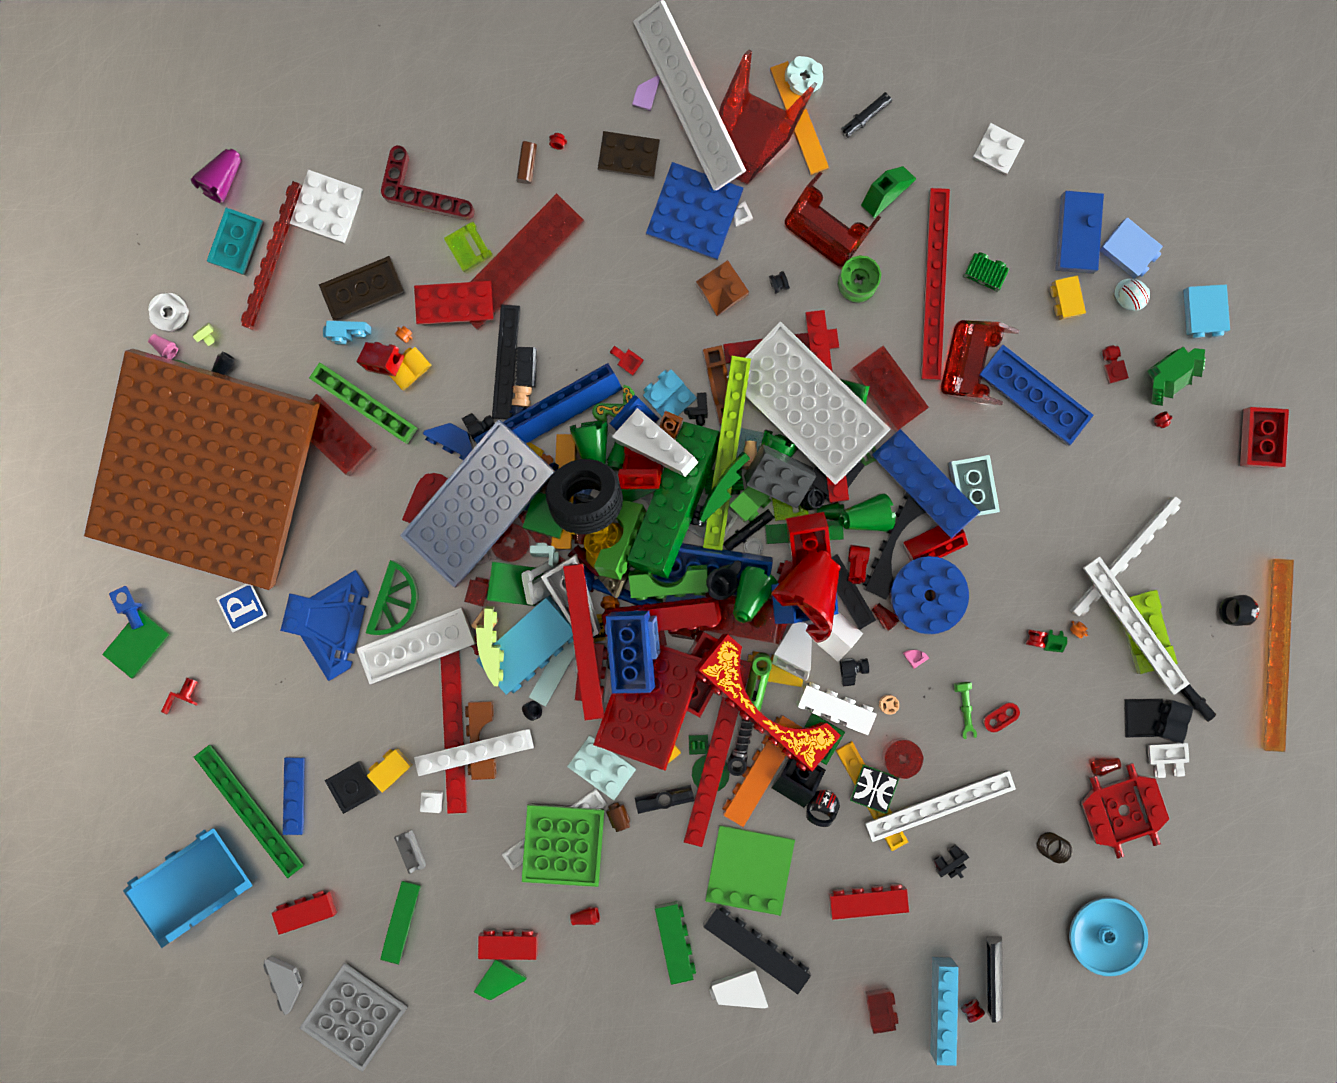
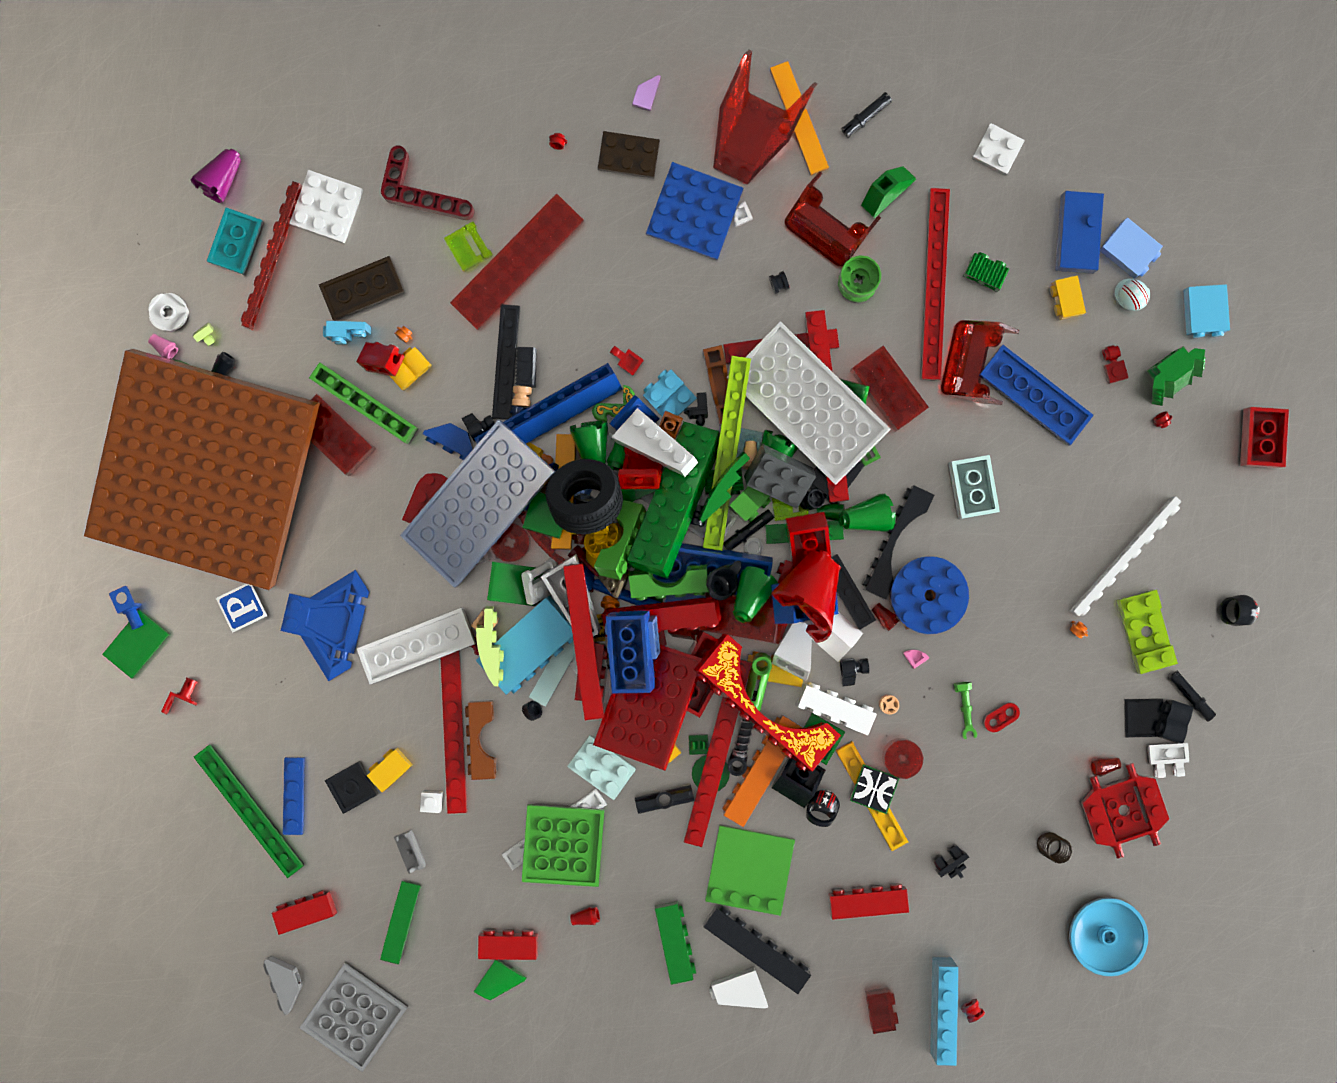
(187, 887): dark azure panel -> none
(383, 597): green window -> none
(453, 302): red plate -> none
(474, 752): white arch -> none
(477, 591): clear red brick -> none
(526, 162): reddish brown brick -> none
(543, 550): light aqua bracket -> none
(618, 816): reddish brown brick -> none
(689, 95): white plate -> none
(722, 288): dark orange slope -> none
(805, 65): light aqua plate -> none
(858, 560): red piece -> none
(925, 483): blue plate -> none
(934, 543): red brick -> none
(940, 806): white plate -> none
(994, 978): black slope -> none
(1037, 641): red wheel -> none
(1055, 643): green tile -> none
(1136, 625): white plate -> none
(1278, 655): clear orange plate -> none

